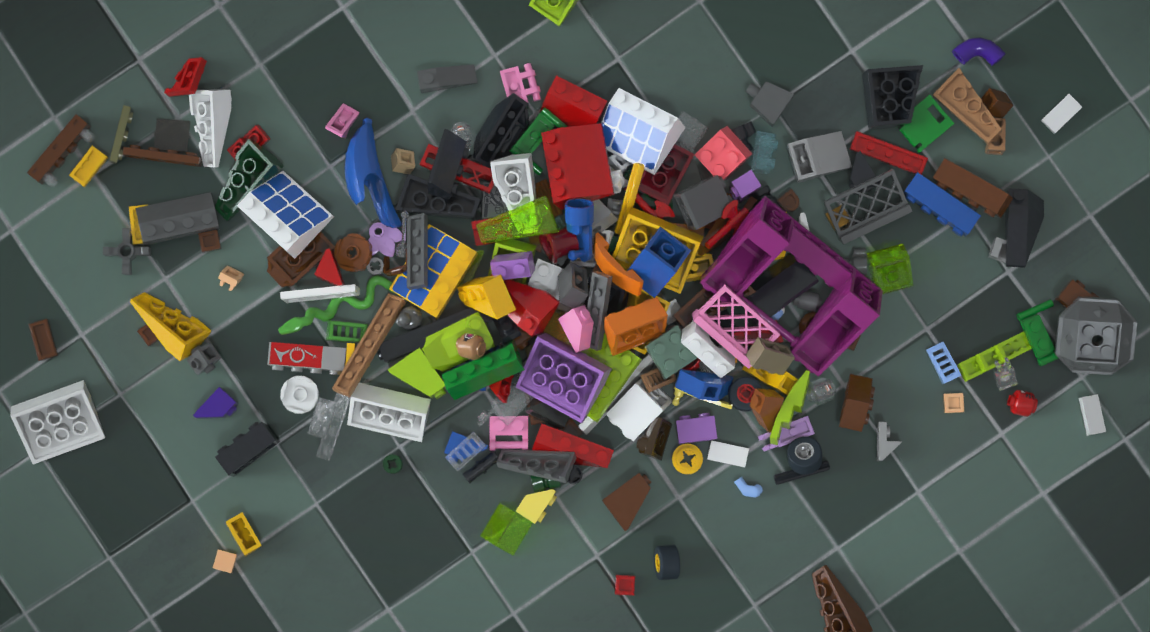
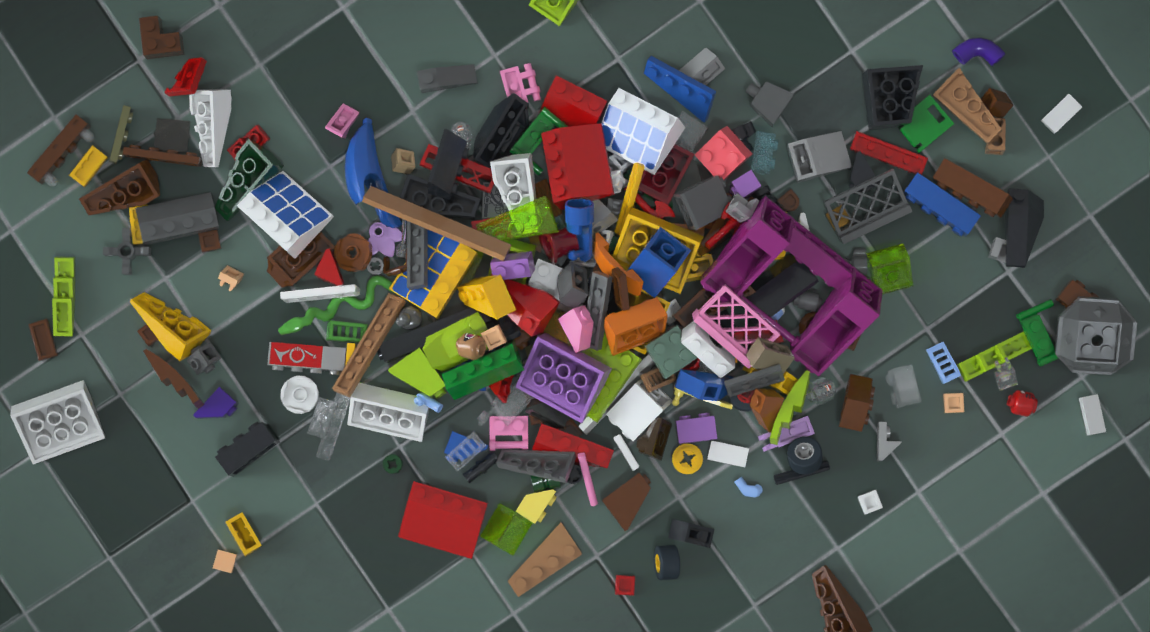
(64, 296): none -> lime slope
(129, 189): none -> reddish brown wedge
(157, 44): none -> reddish brown brick
(169, 375): none -> reddish brown slope
(428, 401): none -> light blue arm
(436, 223): none -> medium nougat tile
(442, 520): none -> red slope
(494, 337): none -> light nougat tile
(547, 559): none -> medium nougat wing
(587, 479): none -> bright pink bar
(620, 288): none -> reddish brown tile
(626, 452): none -> white tile
(686, 90): none -> blue wing
(691, 533): none -> black slope
(703, 67): none -> light grey panel
(741, 209): none -> light grey panel
(754, 380): none -> dark grey tile
(870, 502): none -> white tile
(903, 386): none -> clear brick

